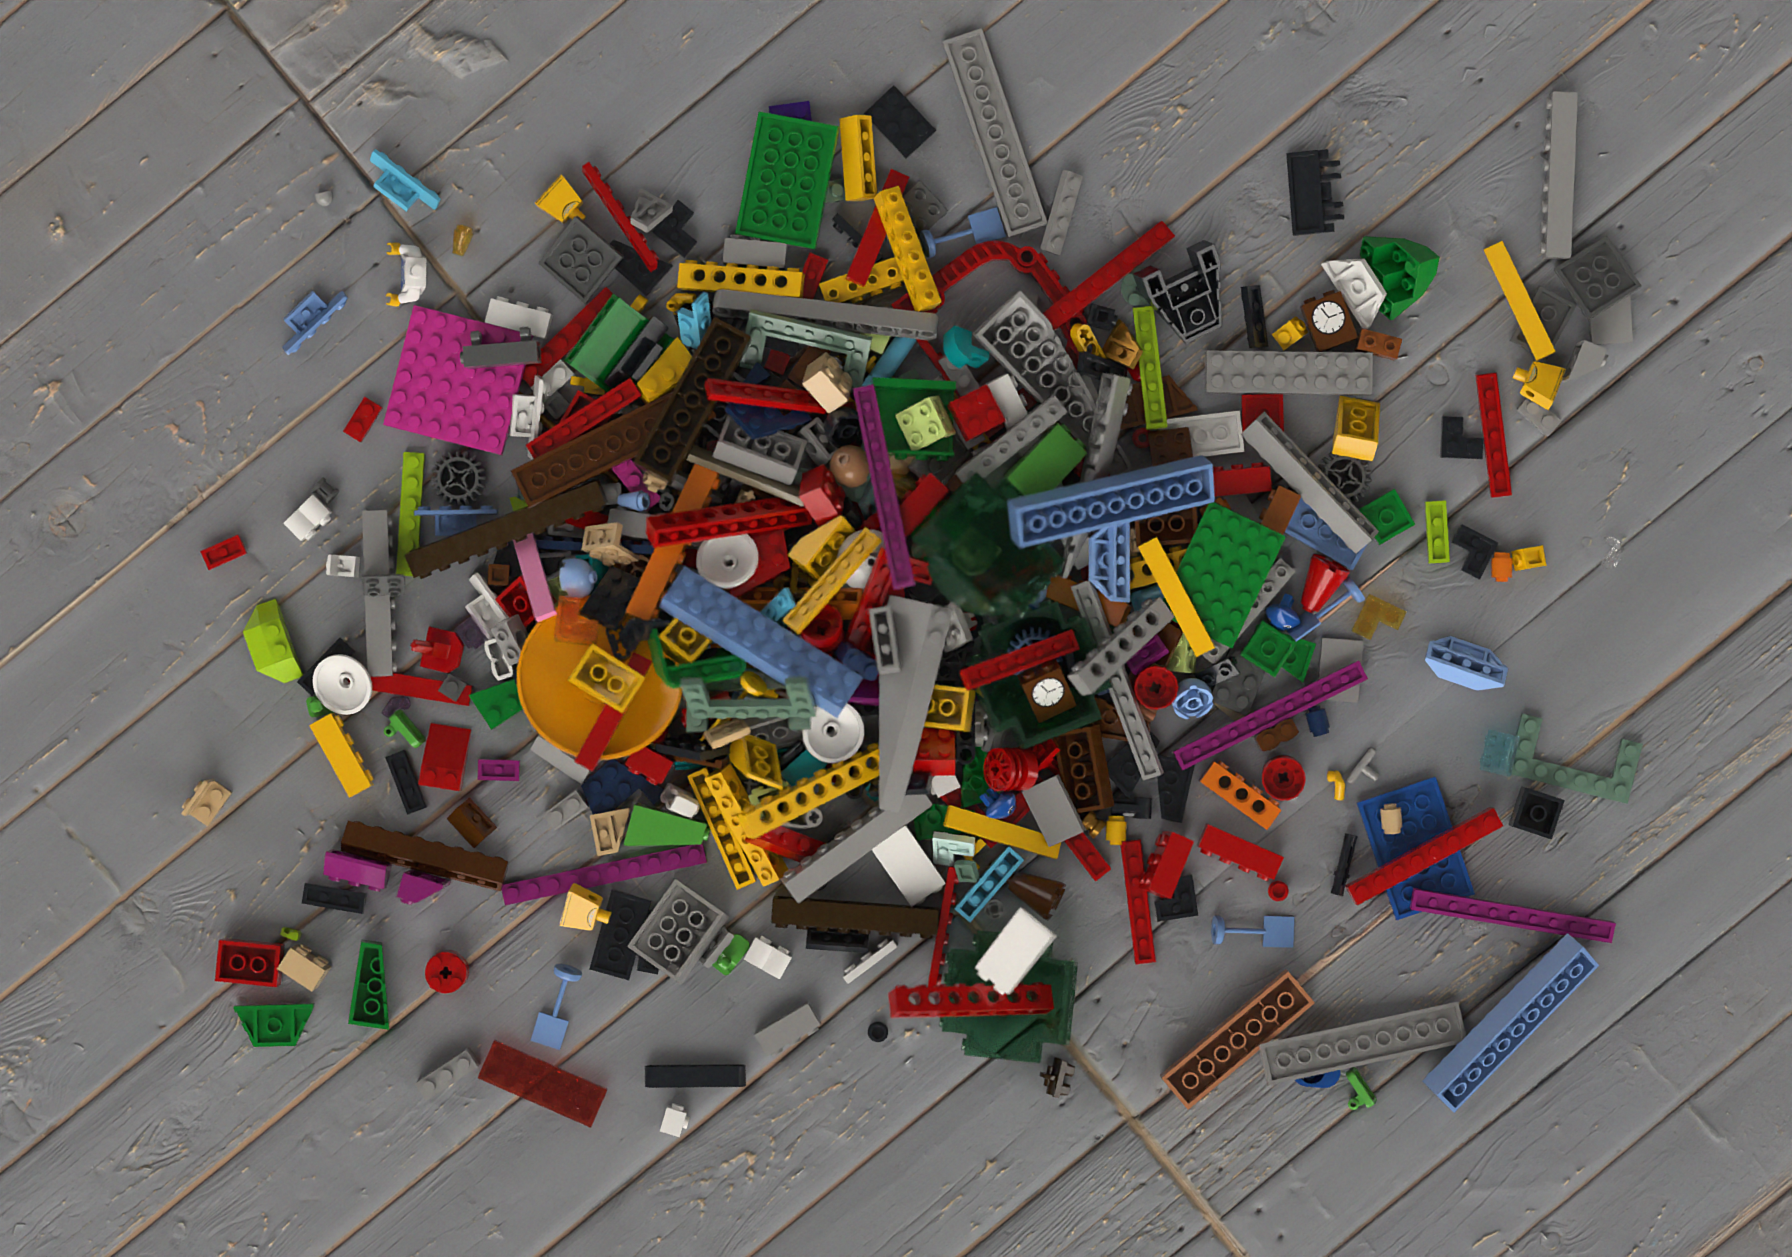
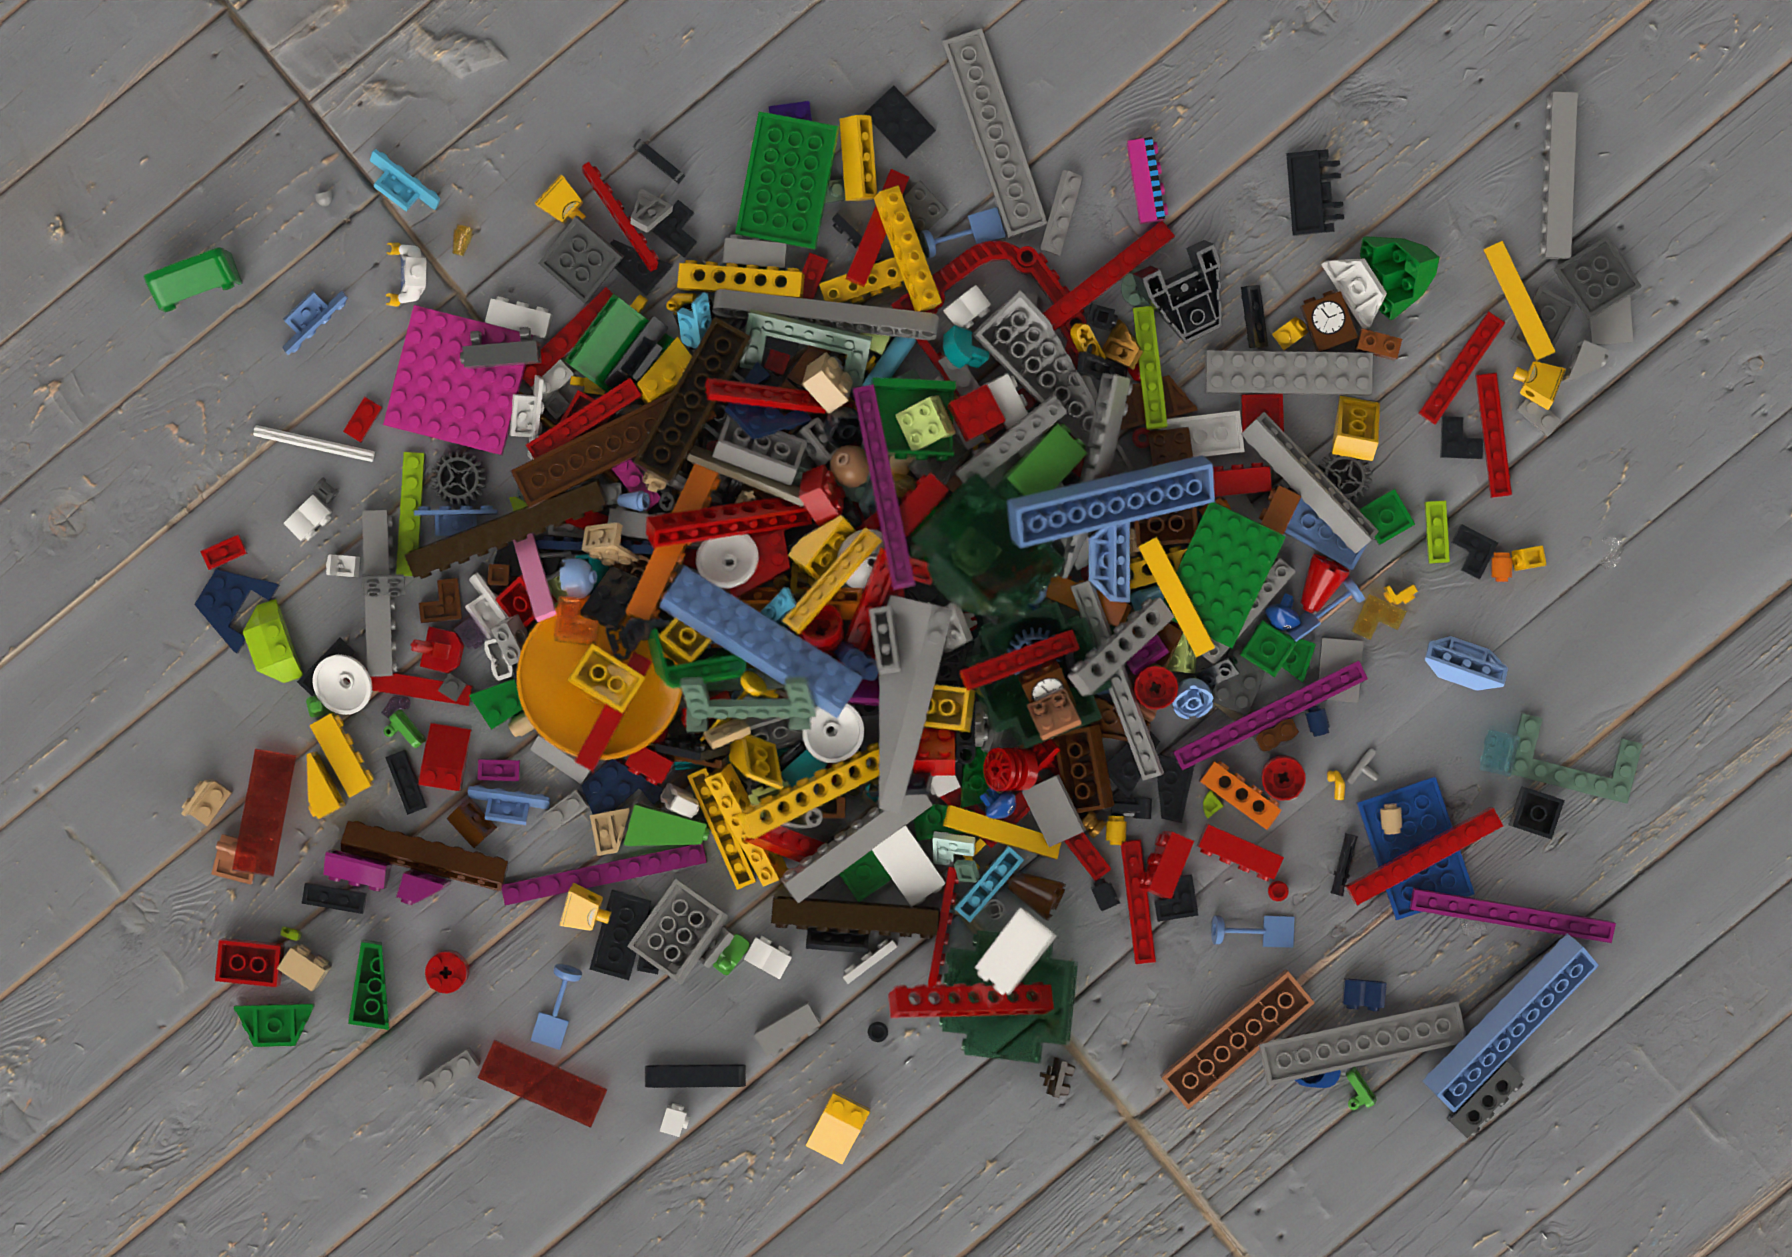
(192, 277): none -> green windscreen
(224, 598): none -> dark blue wing
(225, 858): none -> nougat plate
(264, 813): none -> clear red plate
(314, 443): none -> white axle
(322, 792): none -> yellow slope
(447, 607): none -> reddish brown plate
(508, 806): none -> medium blue bracket
(520, 725): none -> tan brick
(658, 161): none -> black beam
(838, 1127): none -> yellow slope
(841, 809): none -> reddish brown panel
(865, 876): none -> green plate
(967, 308): none -> white brick
(1054, 714): none -> nougat plate
(1104, 894): none -> black window
(1145, 180): none -> dark pink brick
(1211, 804): none -> lime tile
(1364, 993): none -> dark blue brick
(1405, 595): none -> yellow bracket
(1461, 368): none -> red tile
(1474, 1102): none -> dark grey brick

